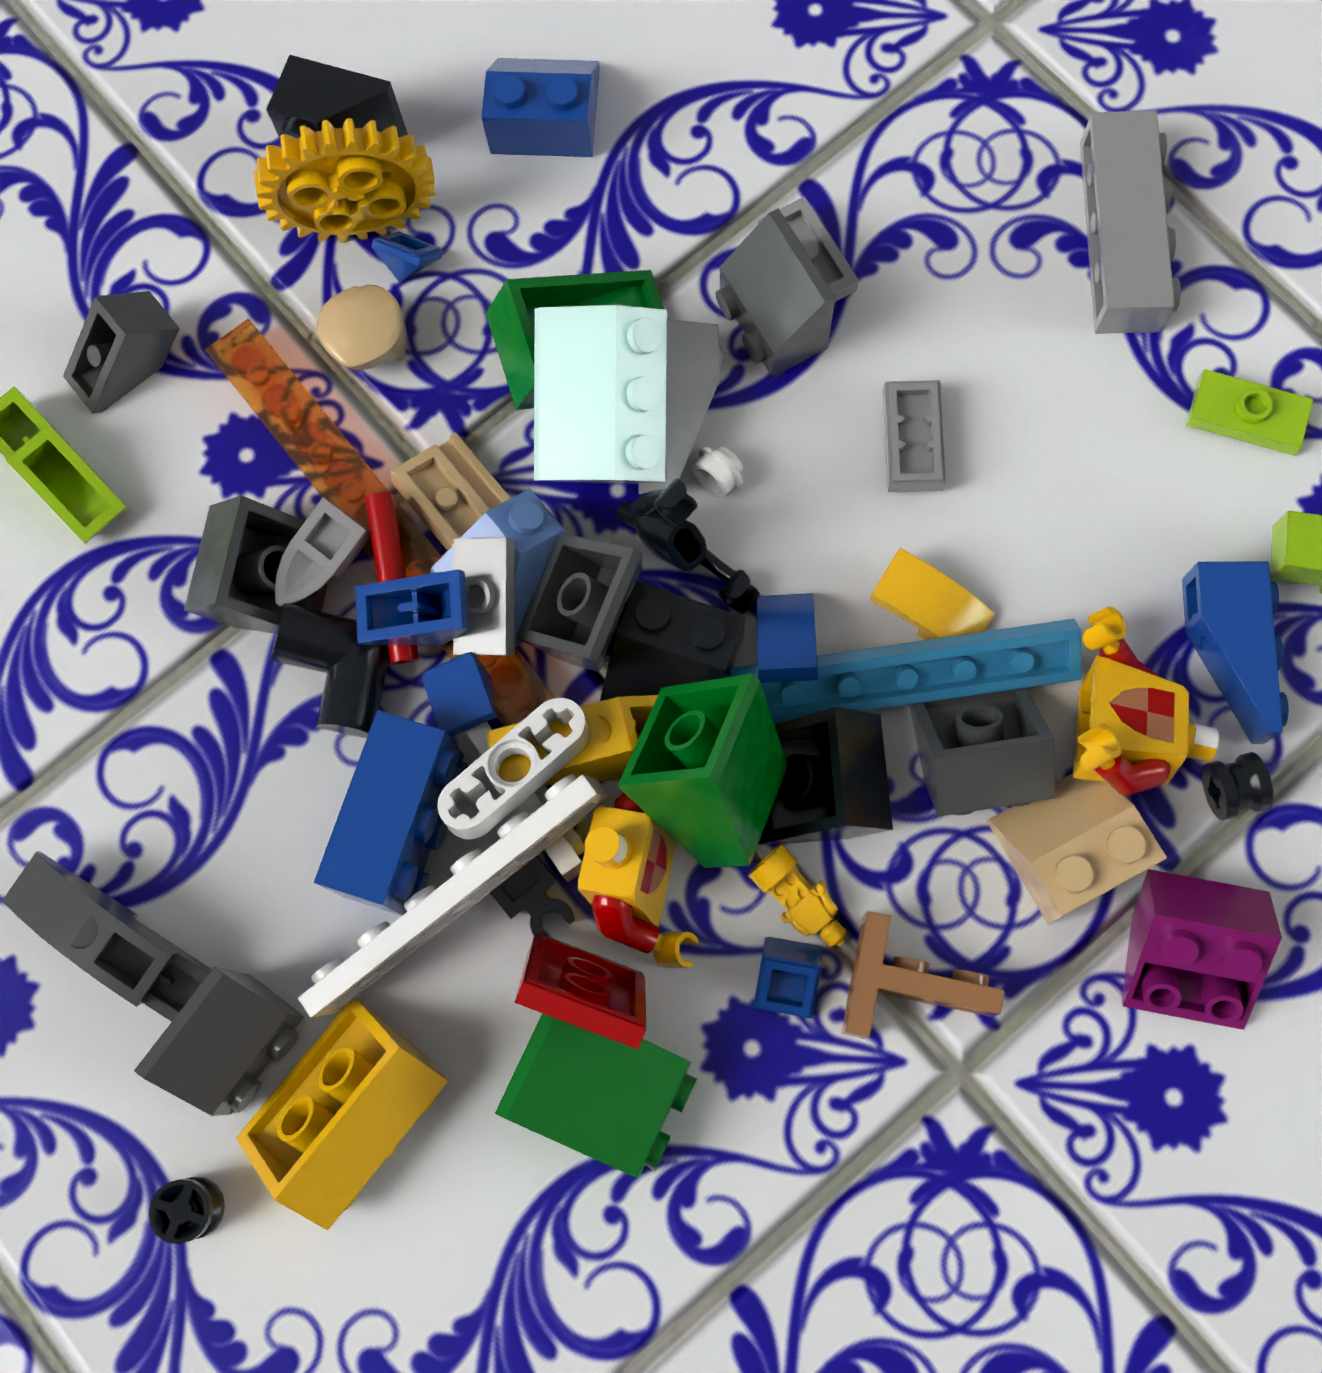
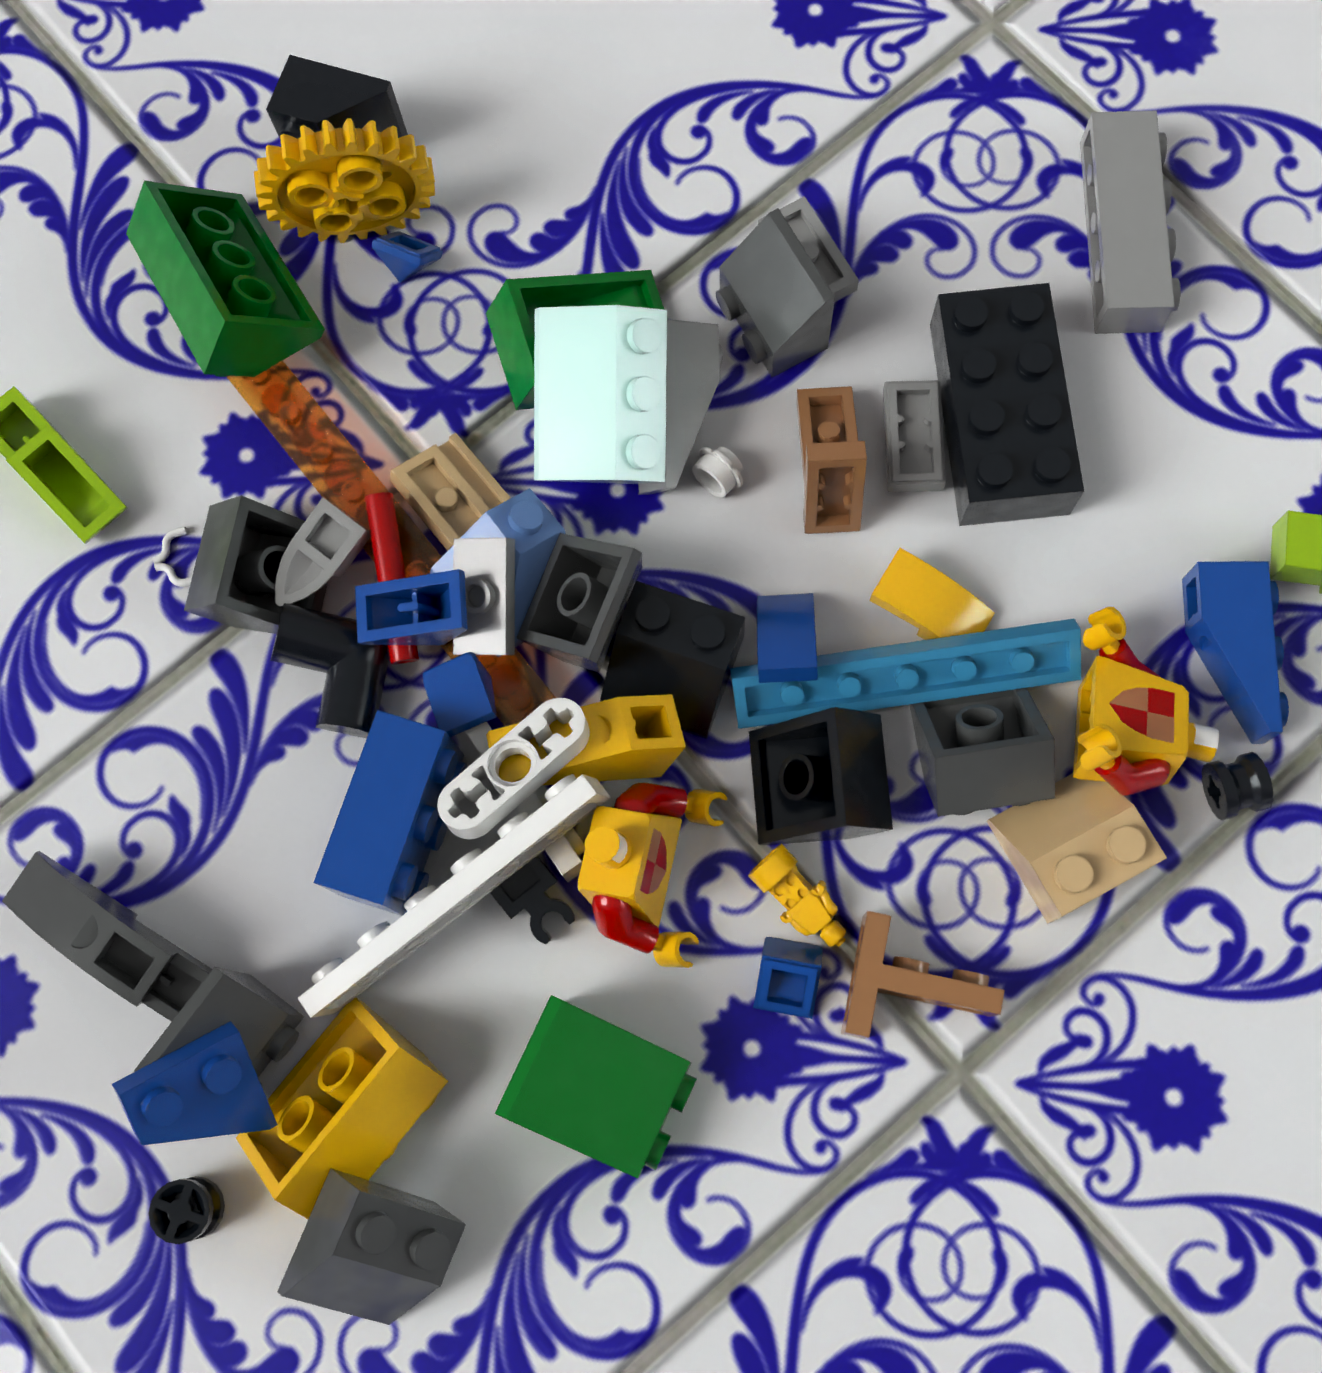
(119, 347): dark grey slope -> none
(159, 566): none -> white piece
(196, 1092): none -> blue wing
(220, 279): none -> green slope
(363, 327): tan hair -> none
(370, 1250): none -> dark grey slope
(541, 107): blue slope -> none
(584, 990): red tile -> none
(667, 534): black piece -> none
(709, 767): green slope -> none
(831, 460): none -> medium nougat bracket
(1005, 405): none -> black brick
(1199, 949): magenta slope -> none
(1249, 412): lime plate -> none

